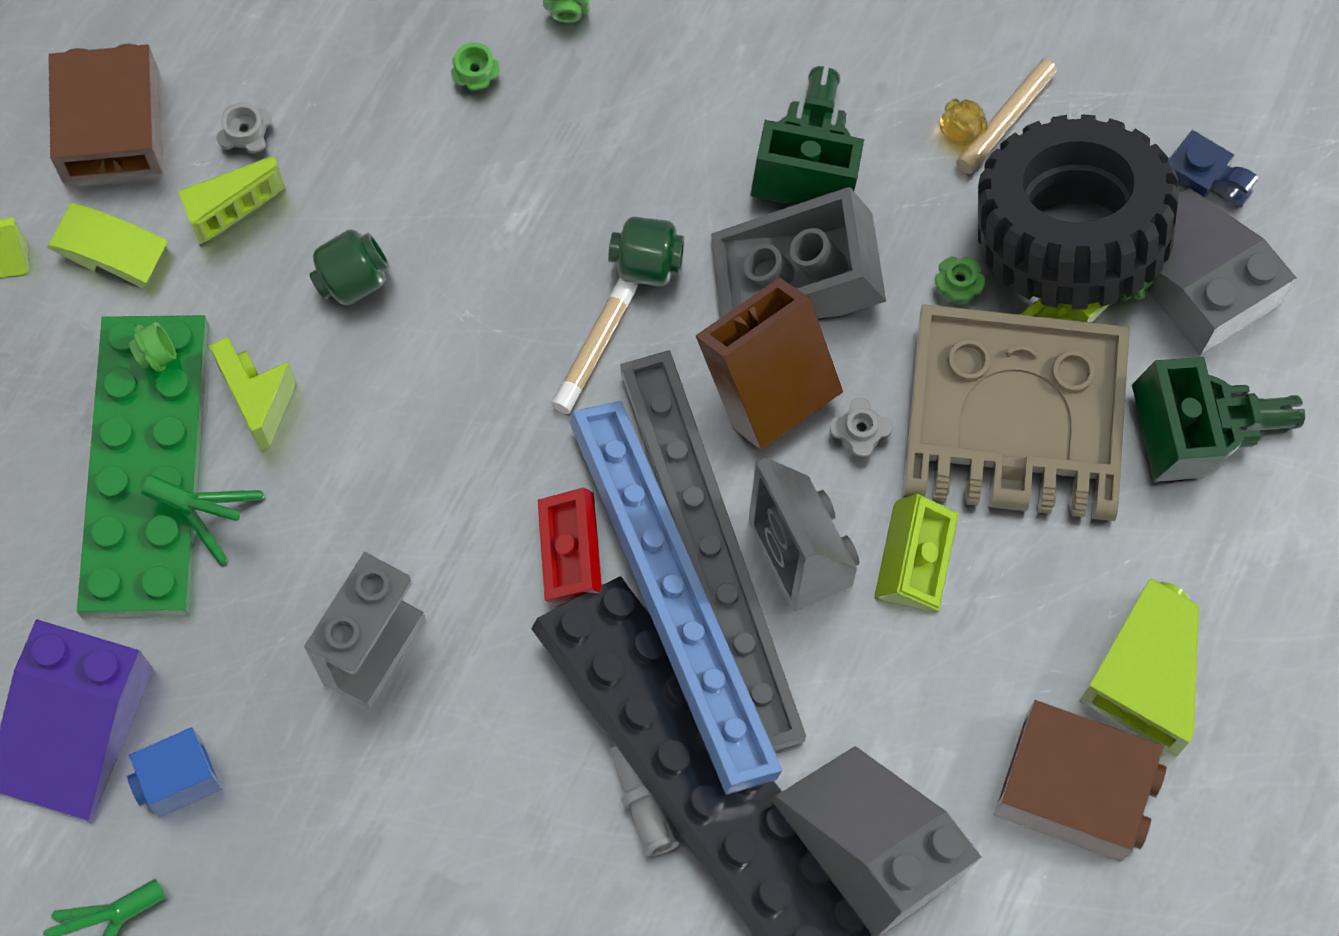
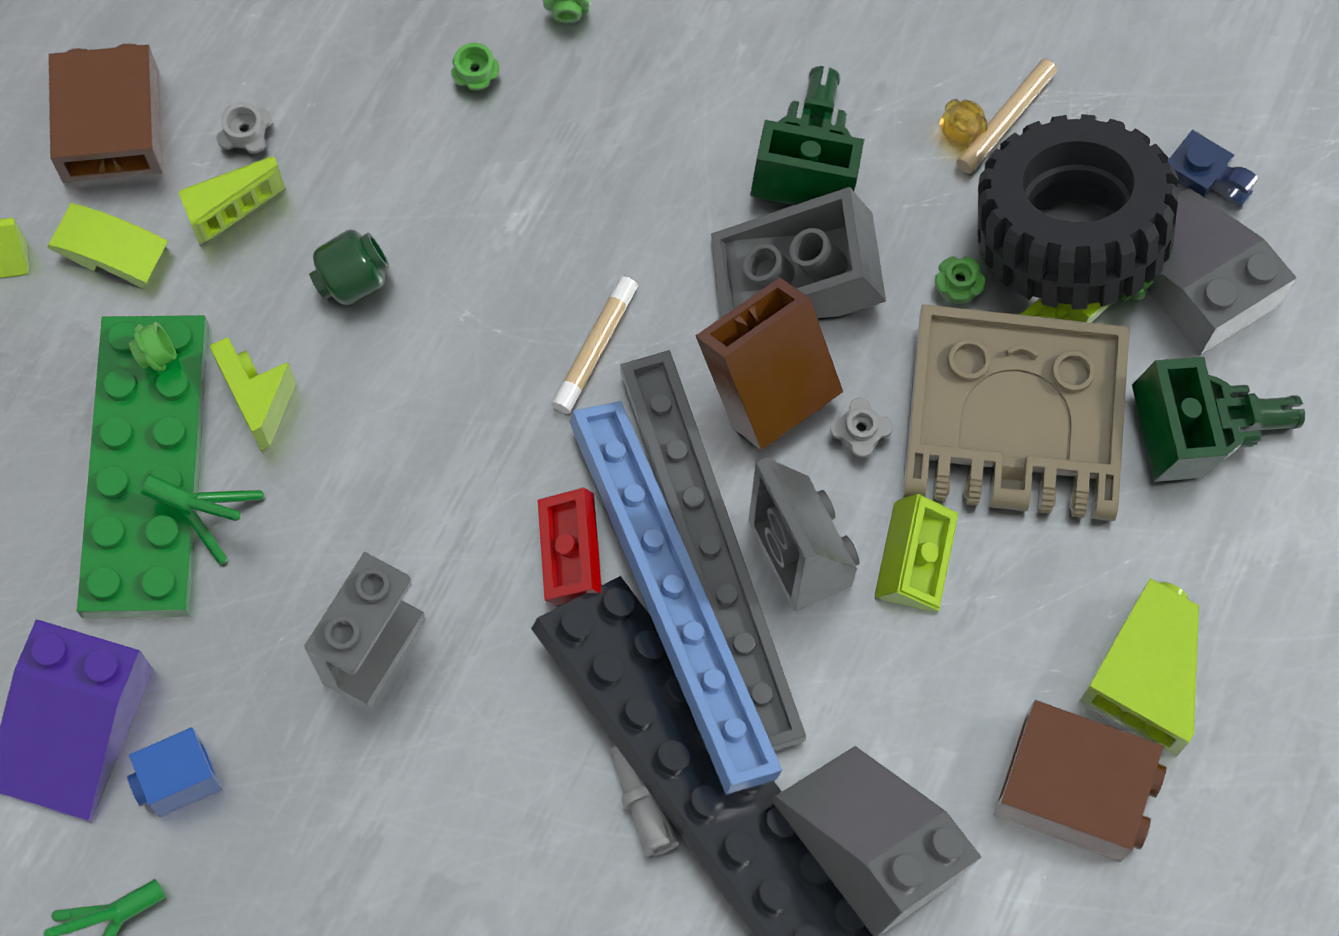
(647, 251): dark green head -> none

